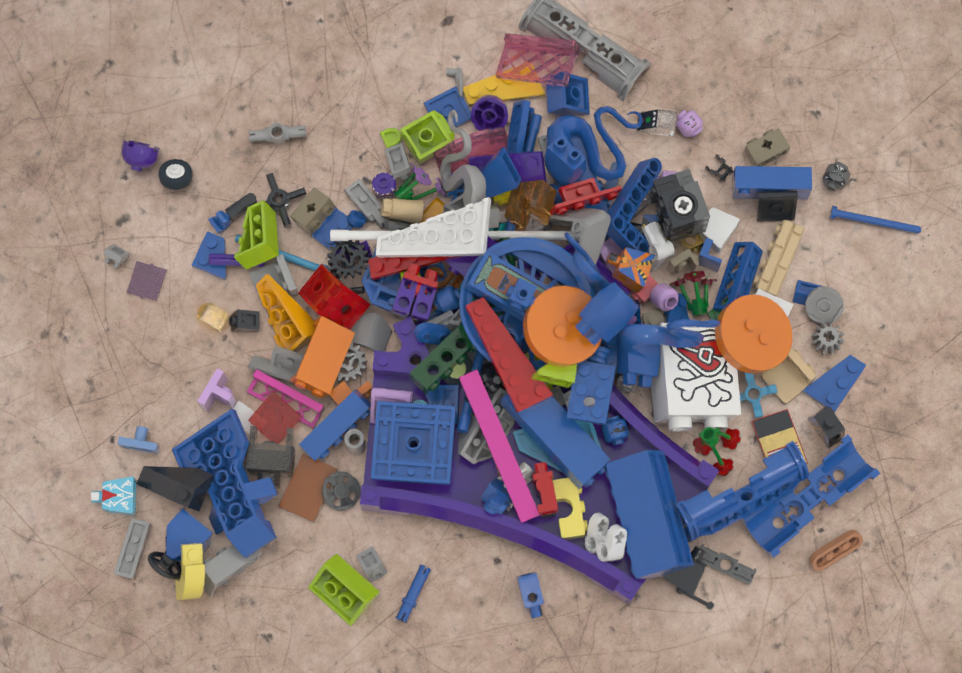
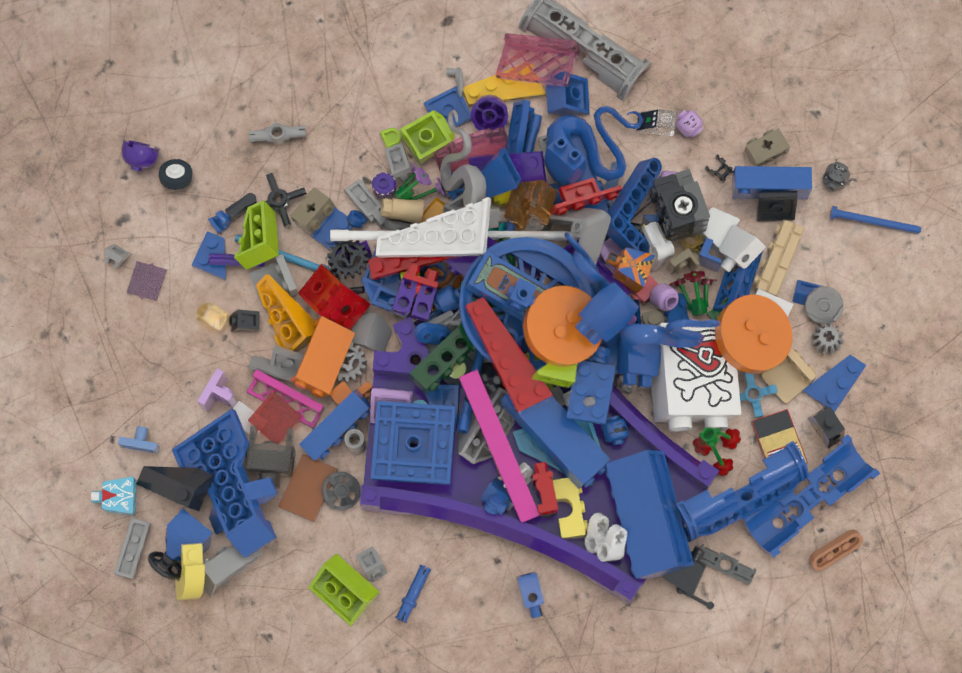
(739, 249): none -> white torso

